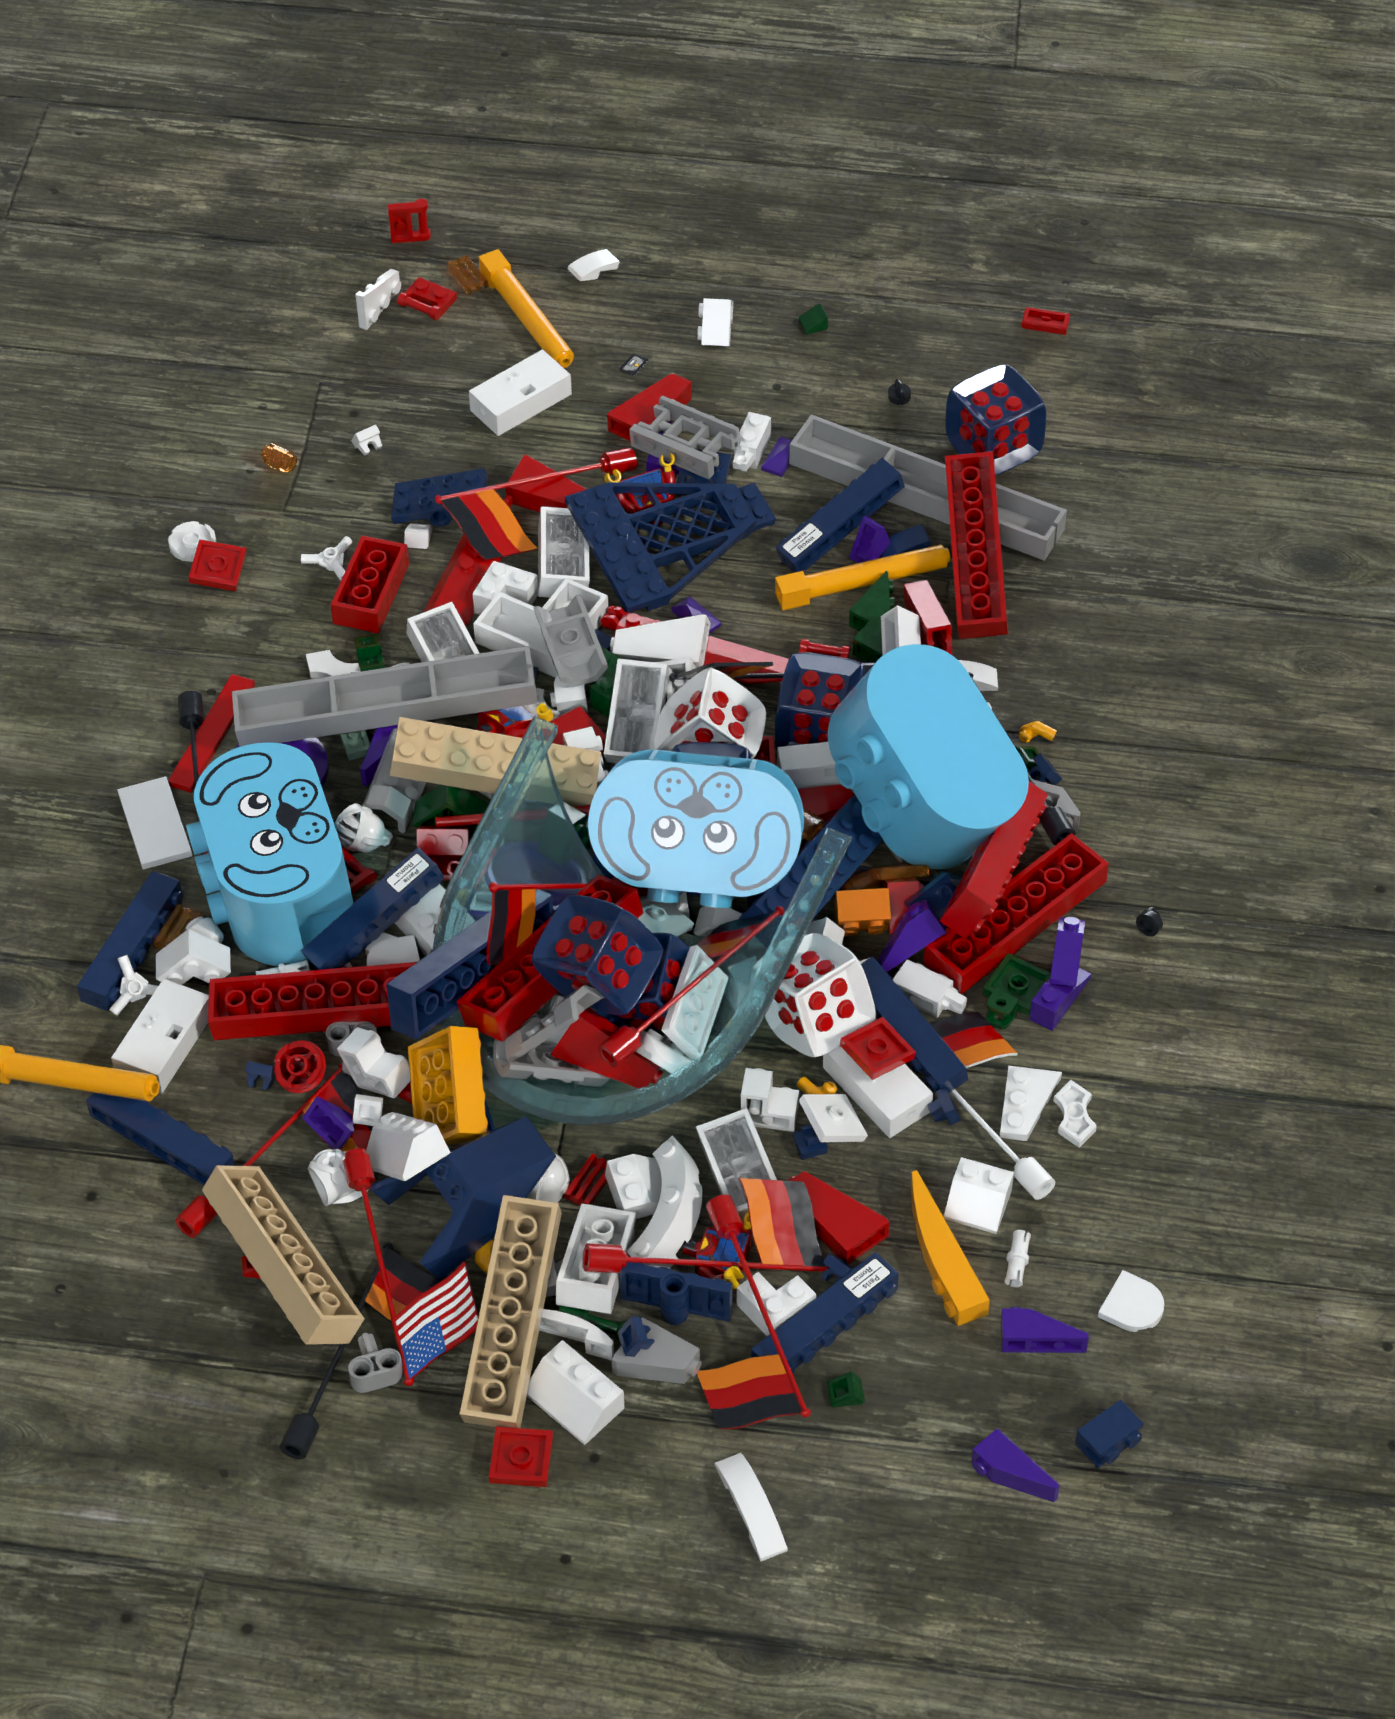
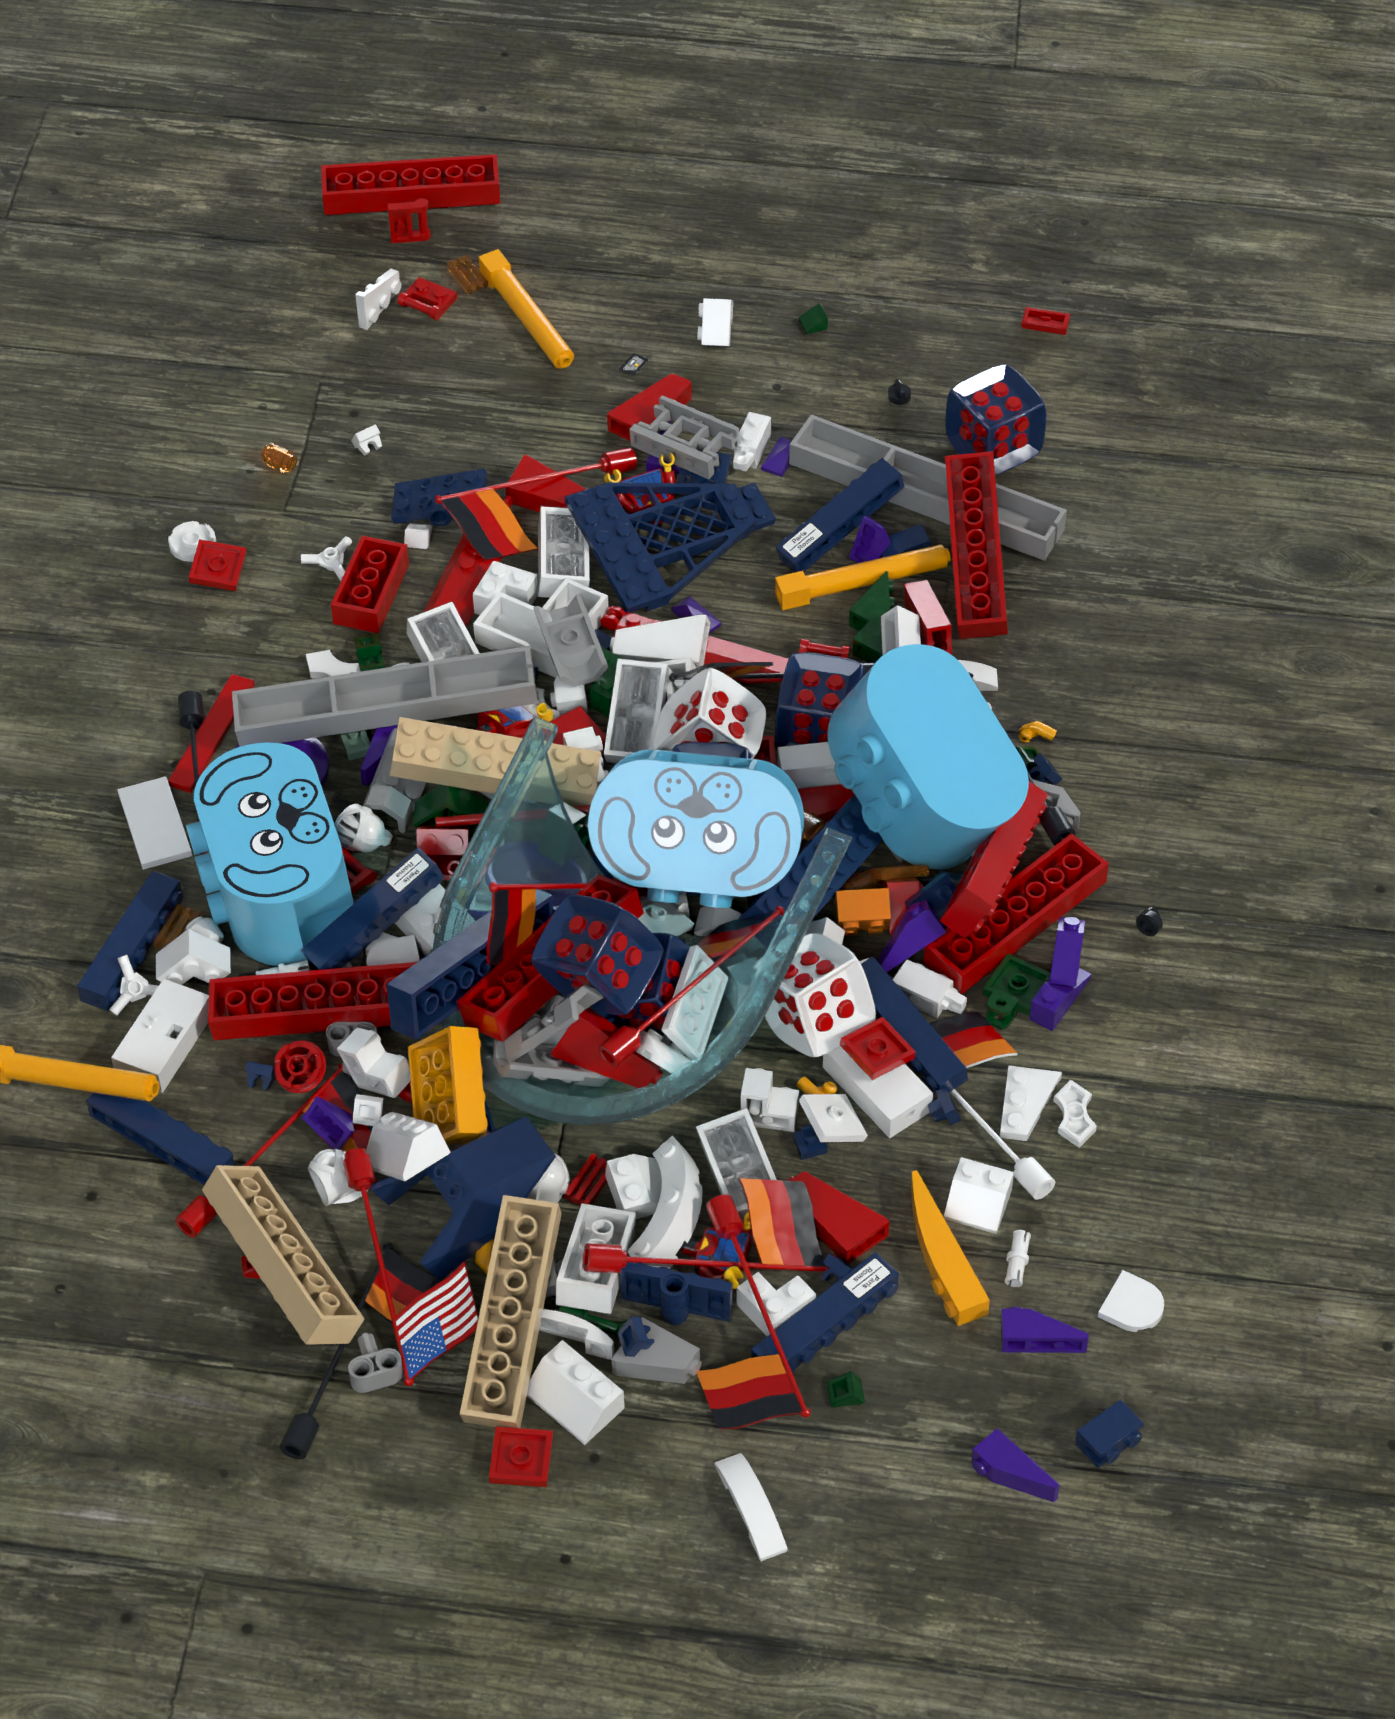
(438, 180): none -> red brick
(520, 392): white brick -> none
(589, 266): white slope -> none

